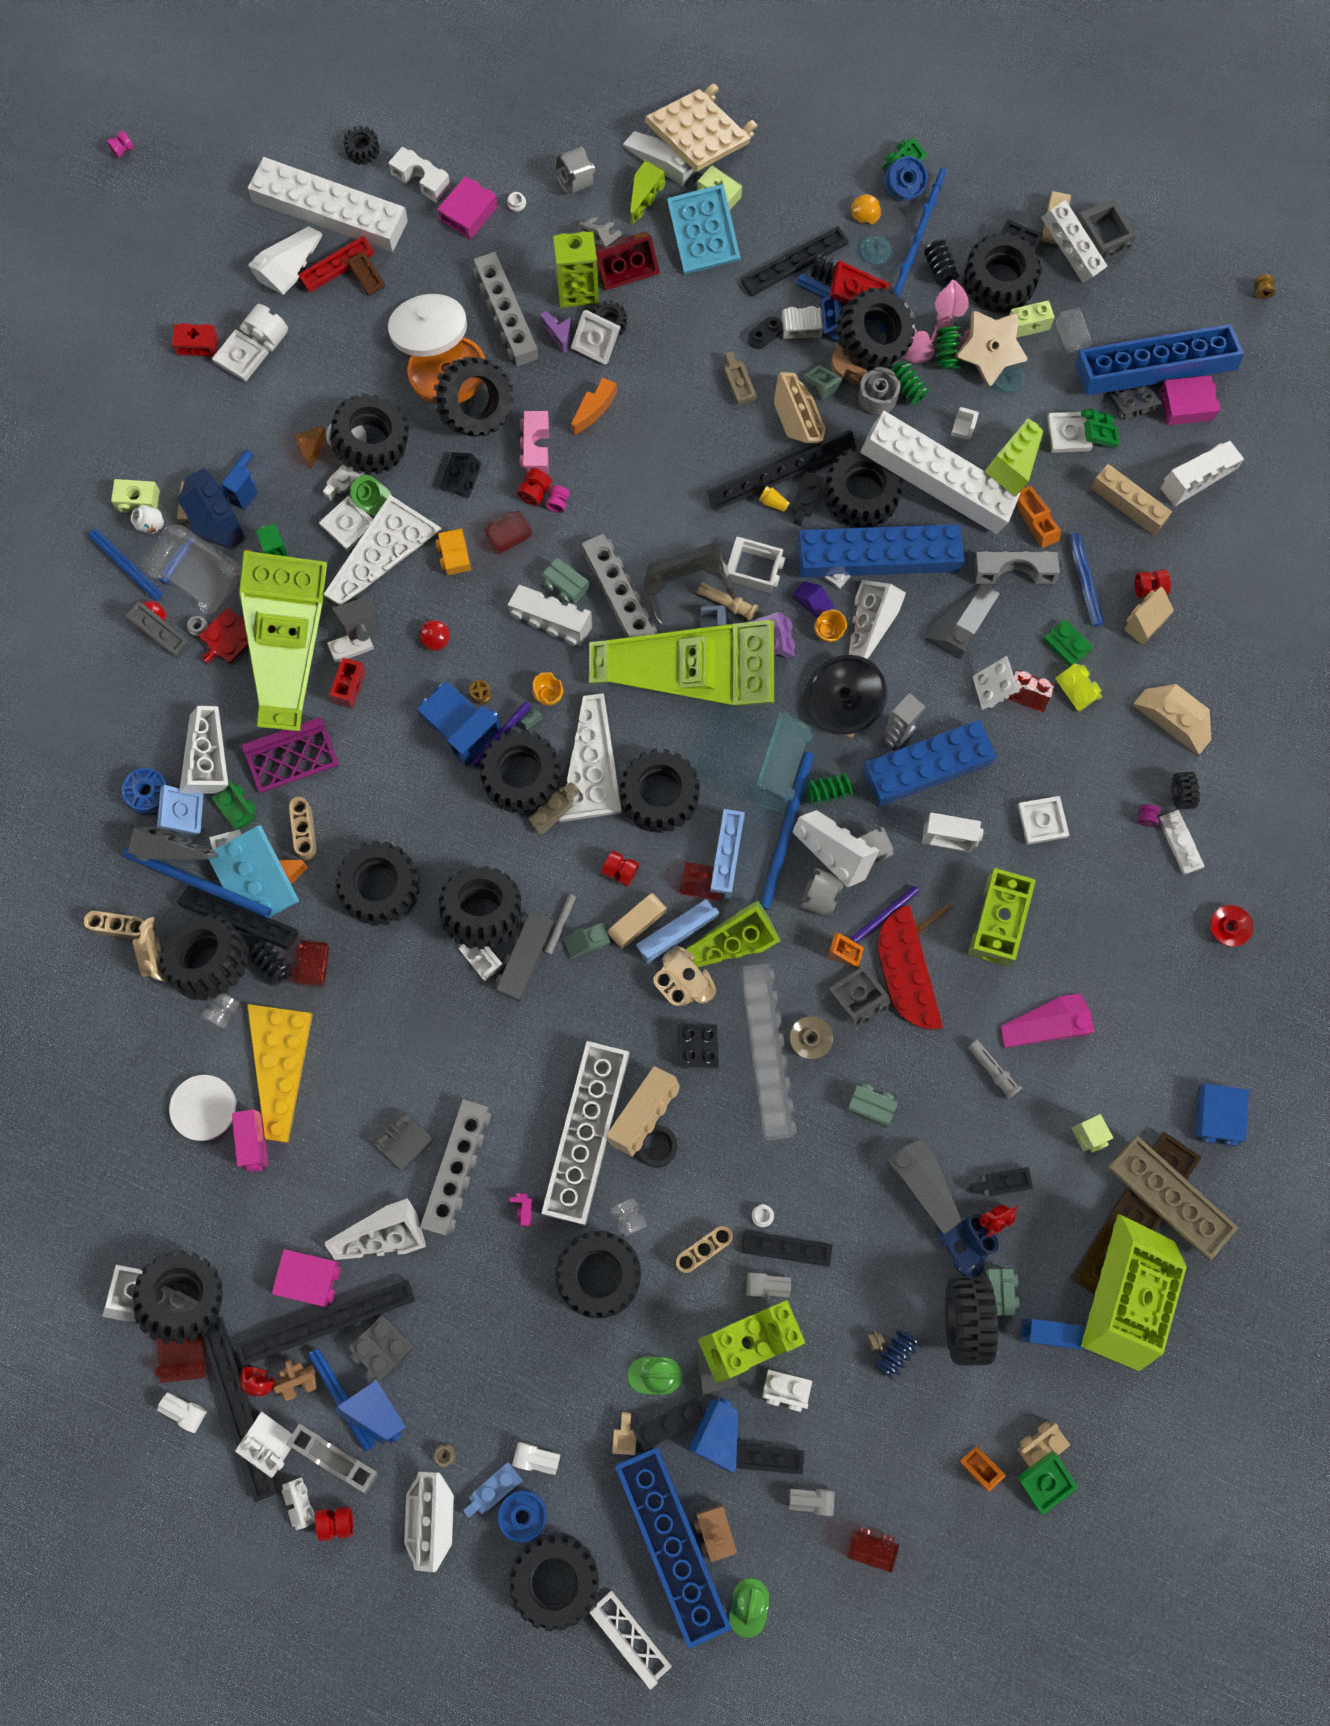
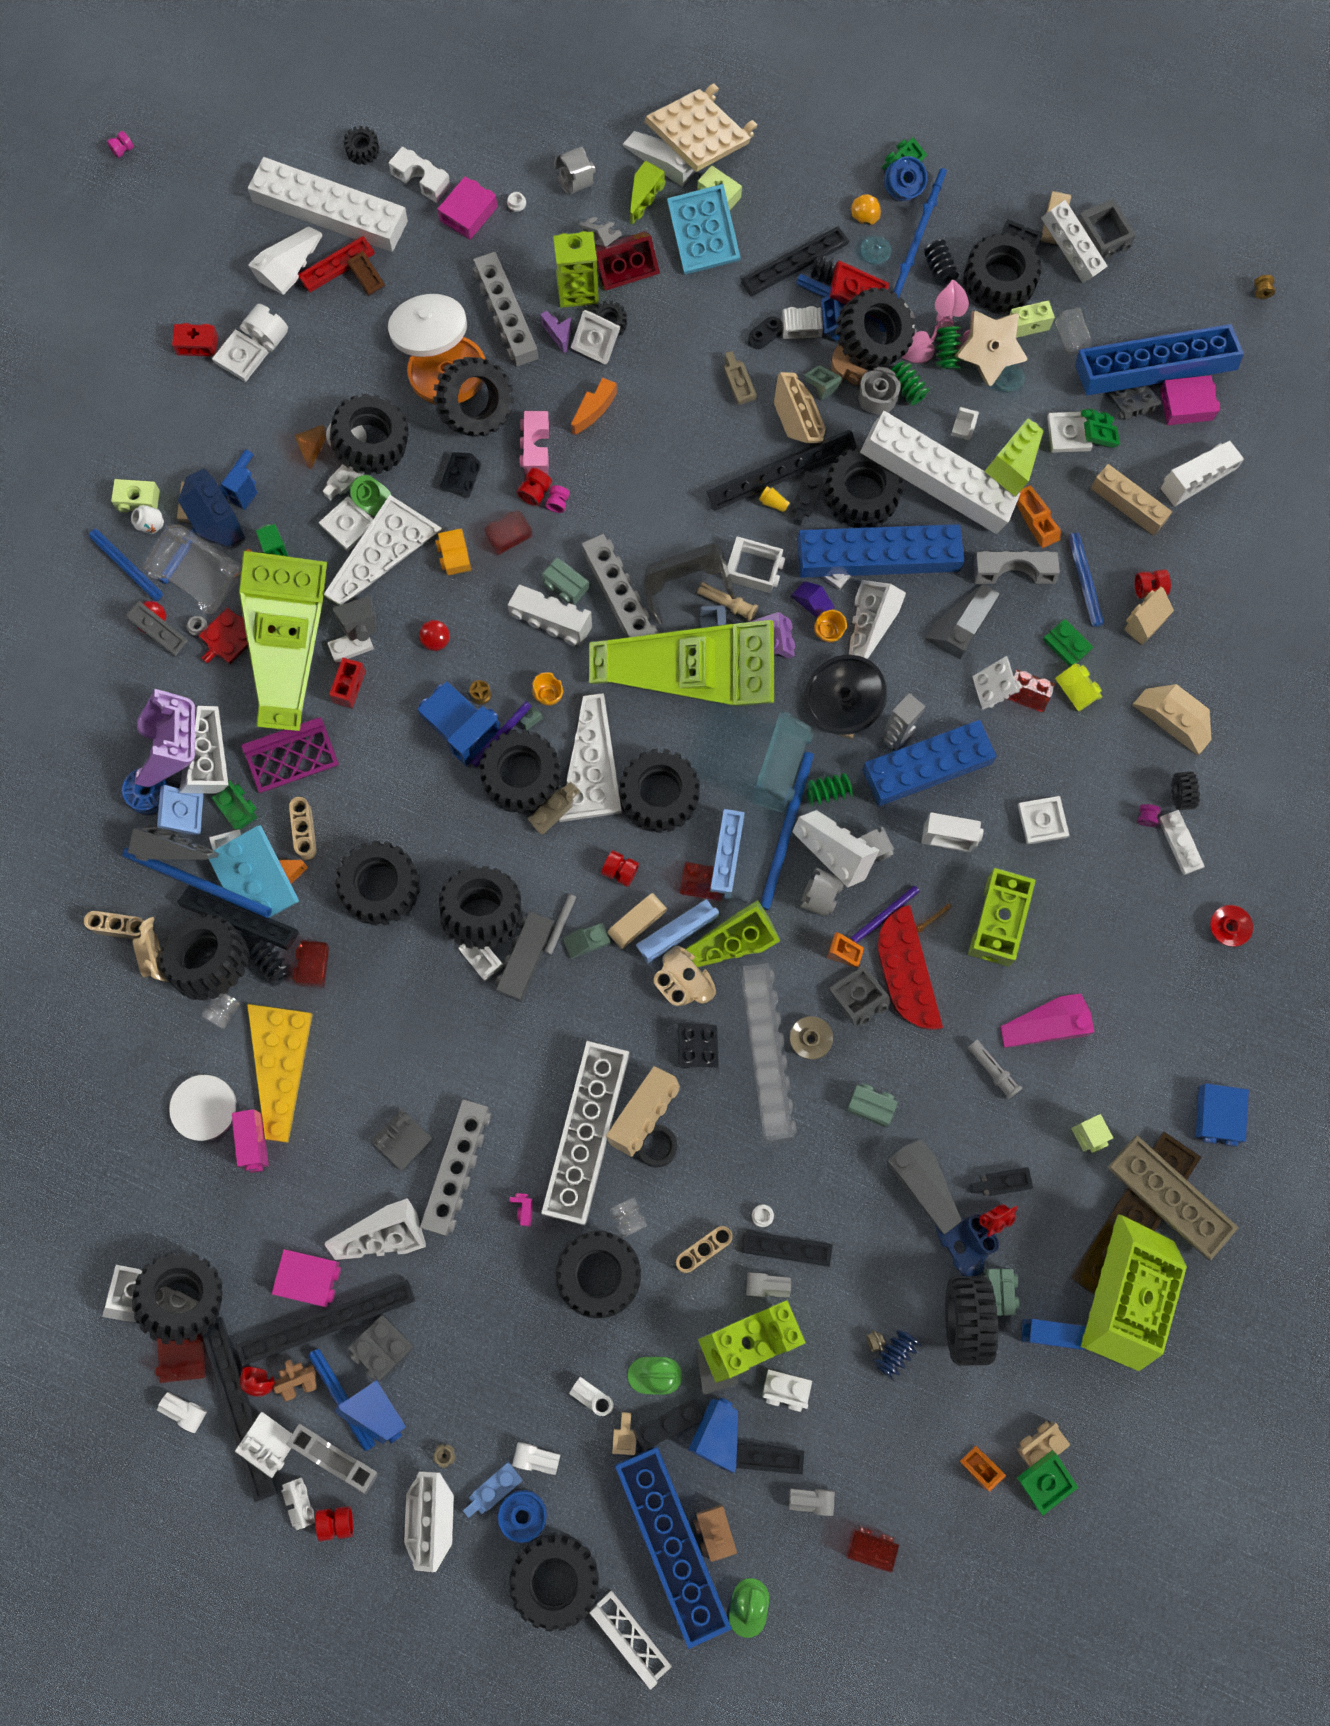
(171, 725): none -> medium lavender windscreen
(590, 1396): none -> white piece

